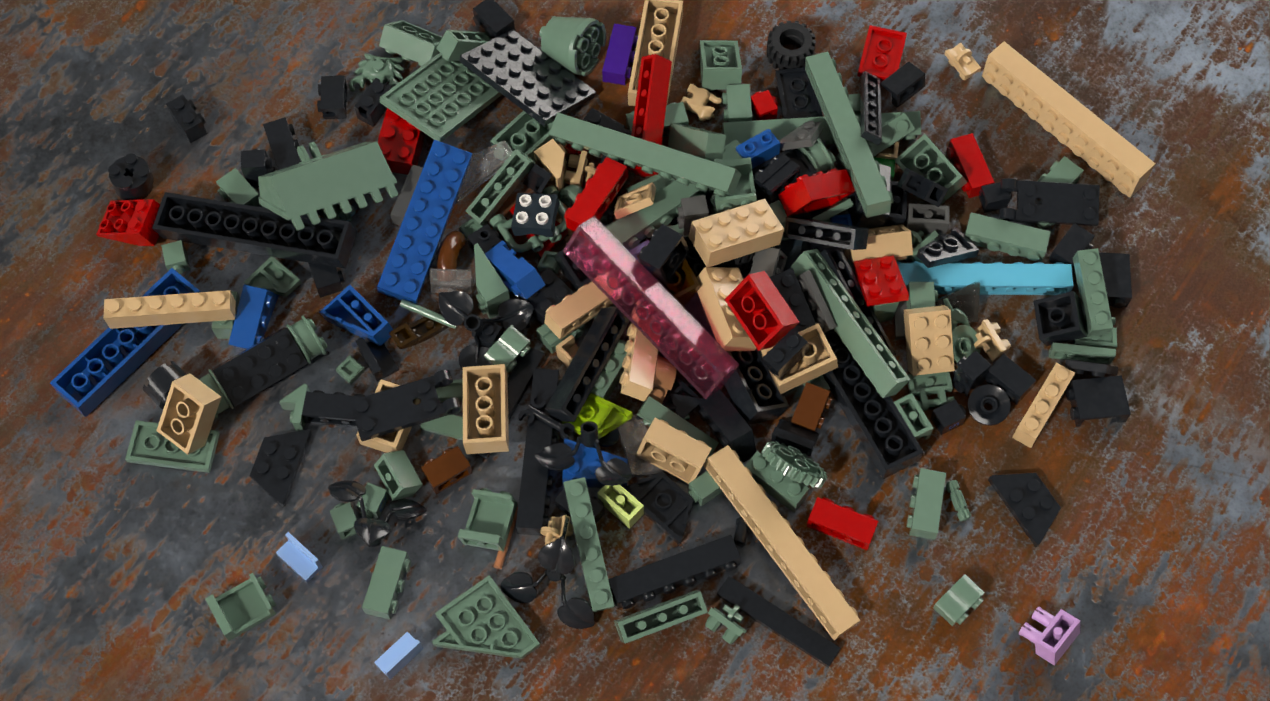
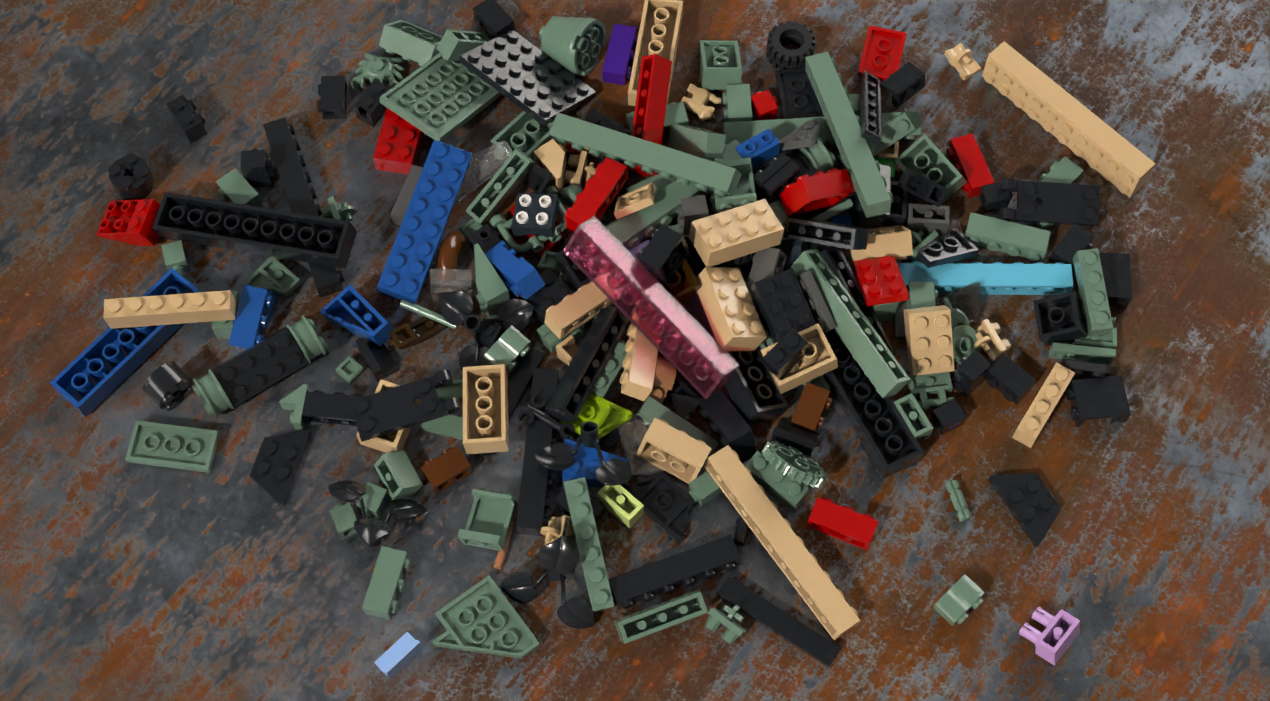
(188, 413): tan brick -> none
(242, 607): sand green panel -> none
(299, 558): light blue panel -> none
(326, 182): sand green piece -> none
(761, 310): red brick -> none
(926, 503): sand green brick -> none
(989, 395): black dish -> none

